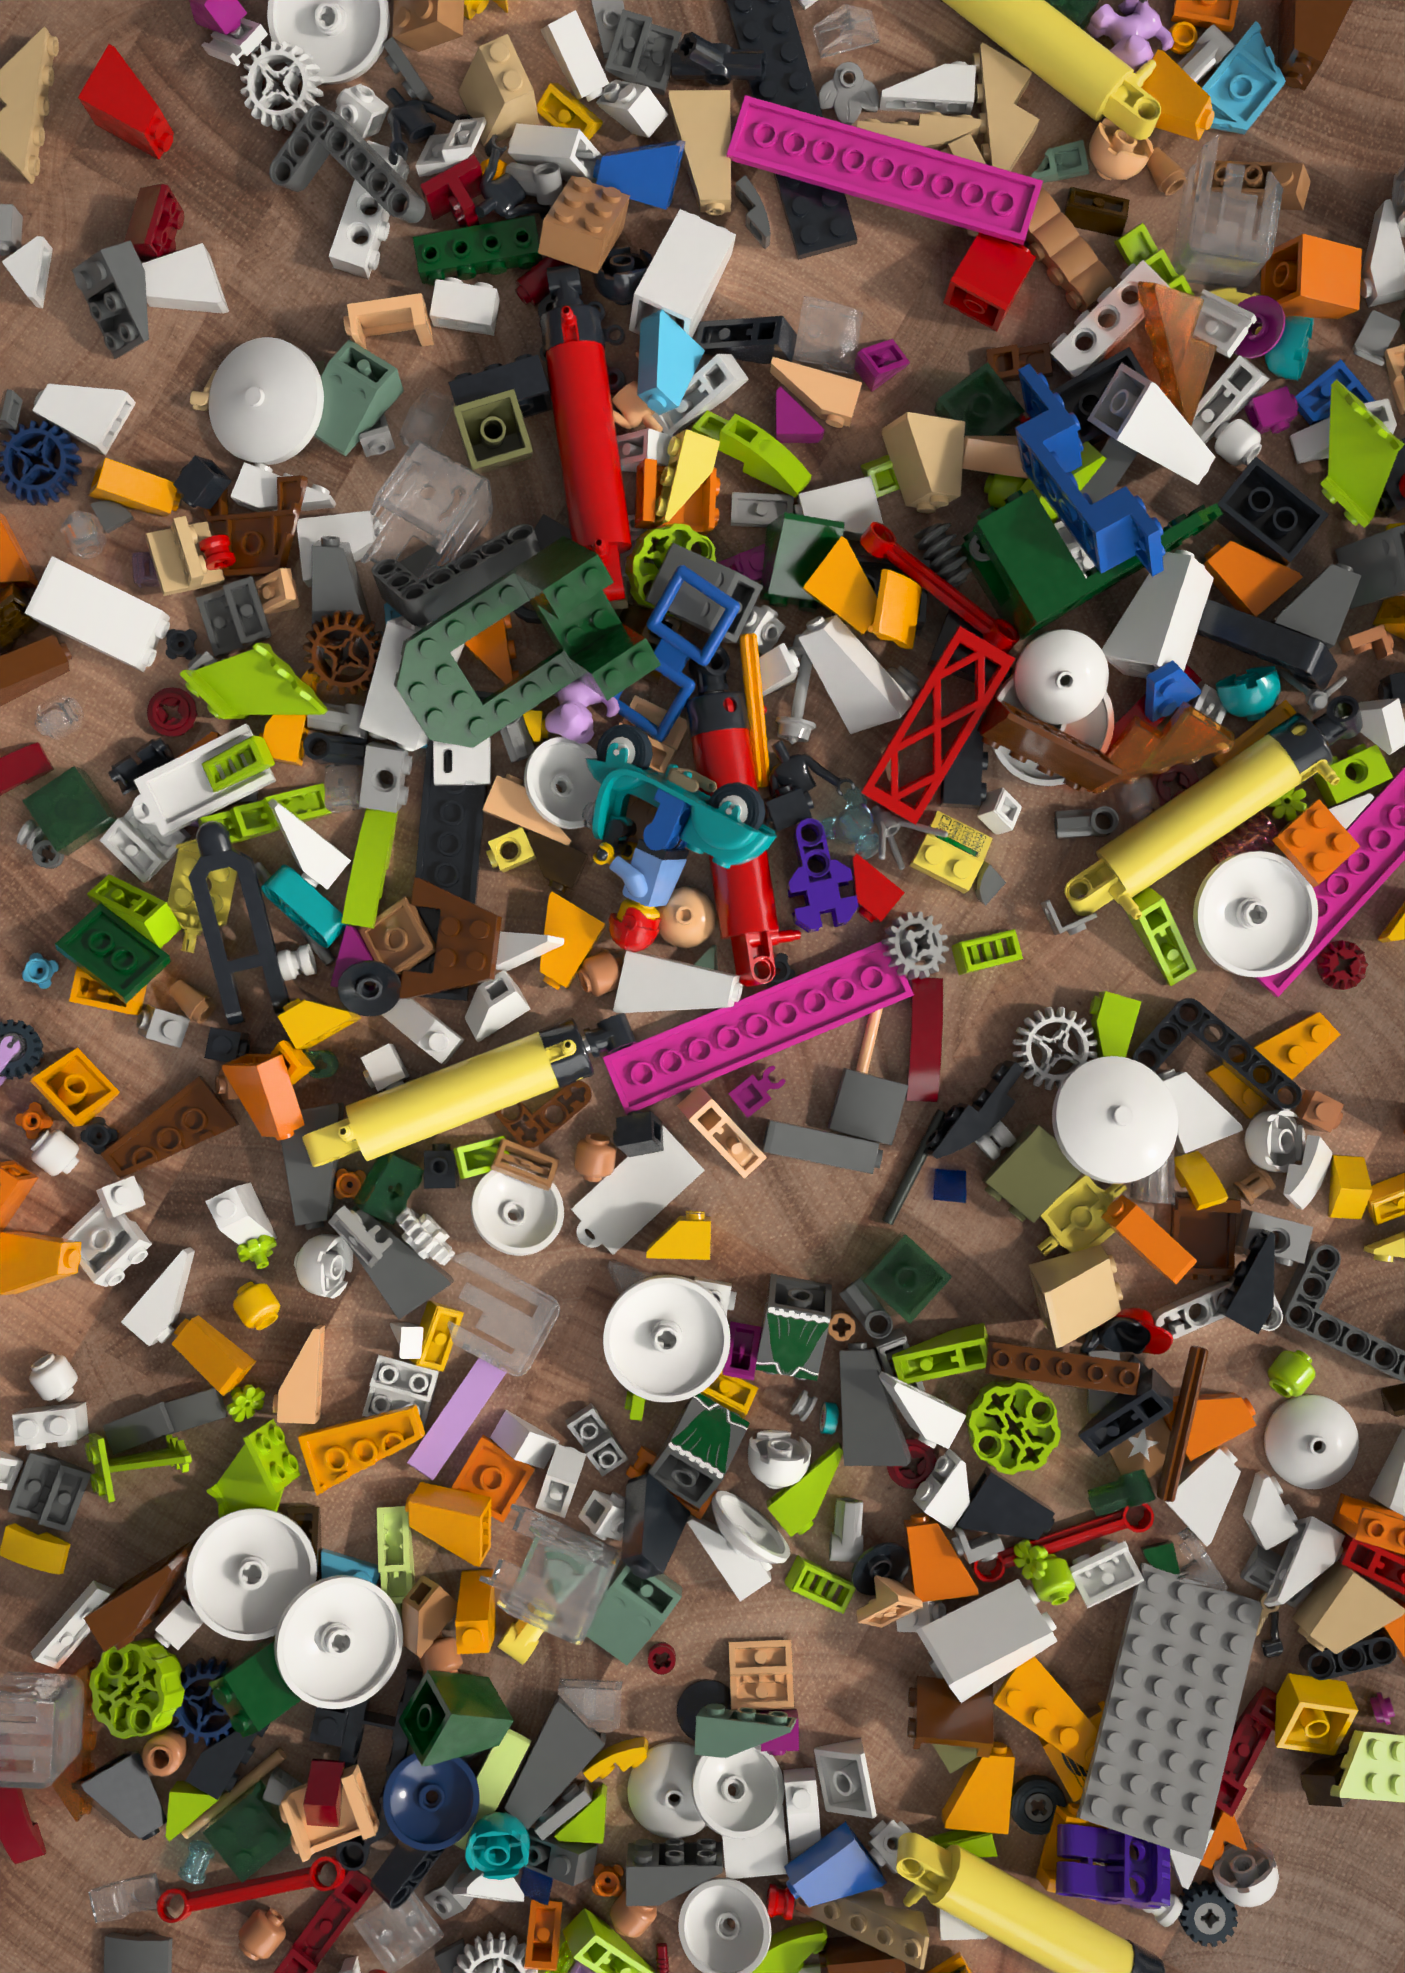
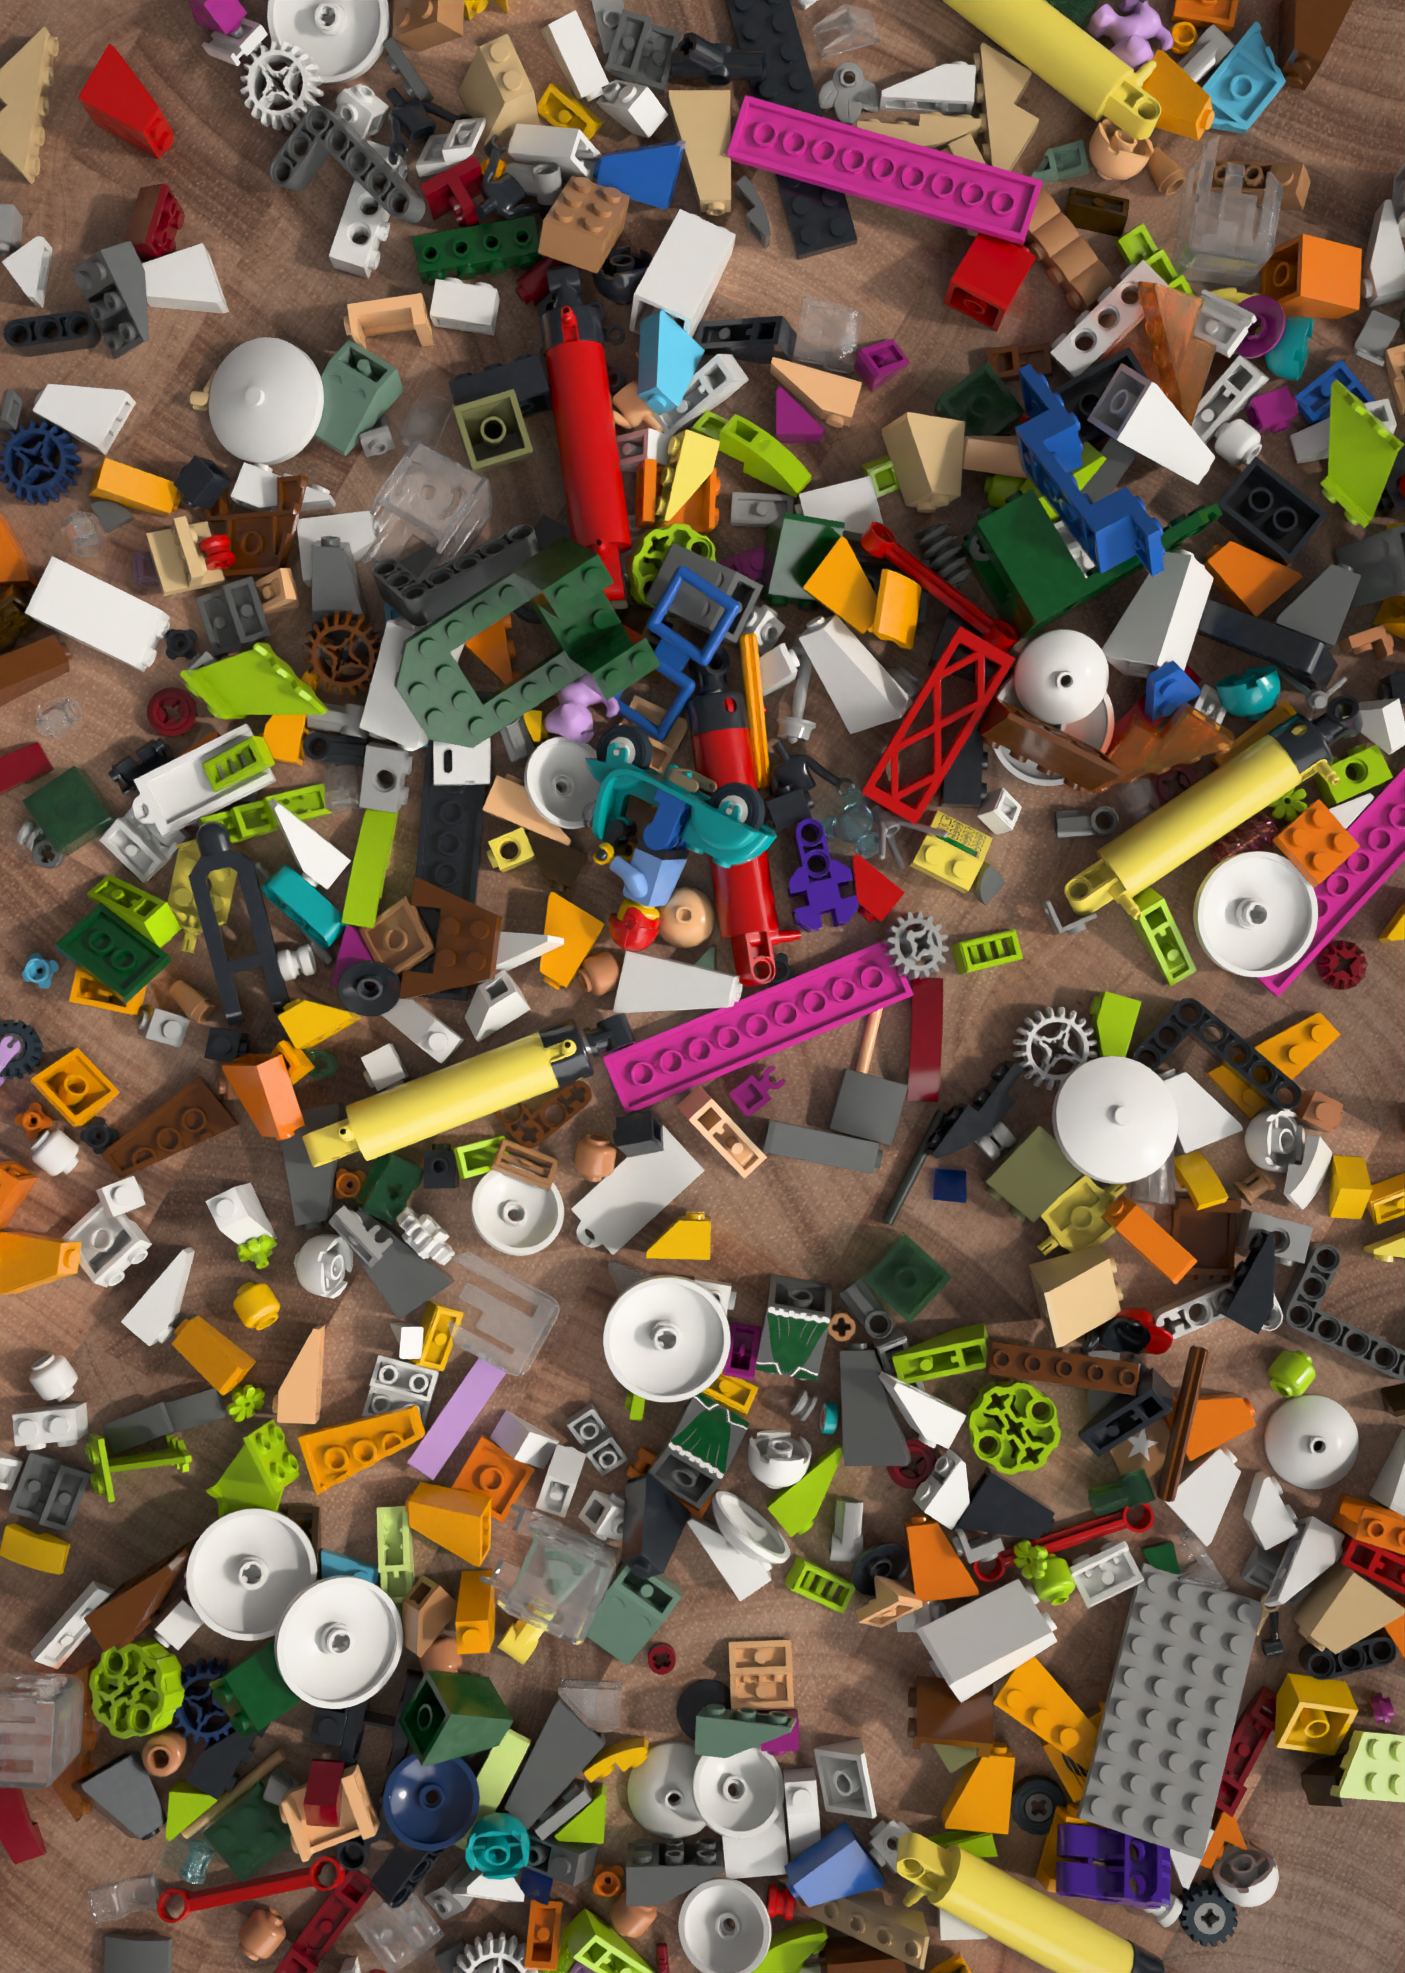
(38, 328): none -> black beam

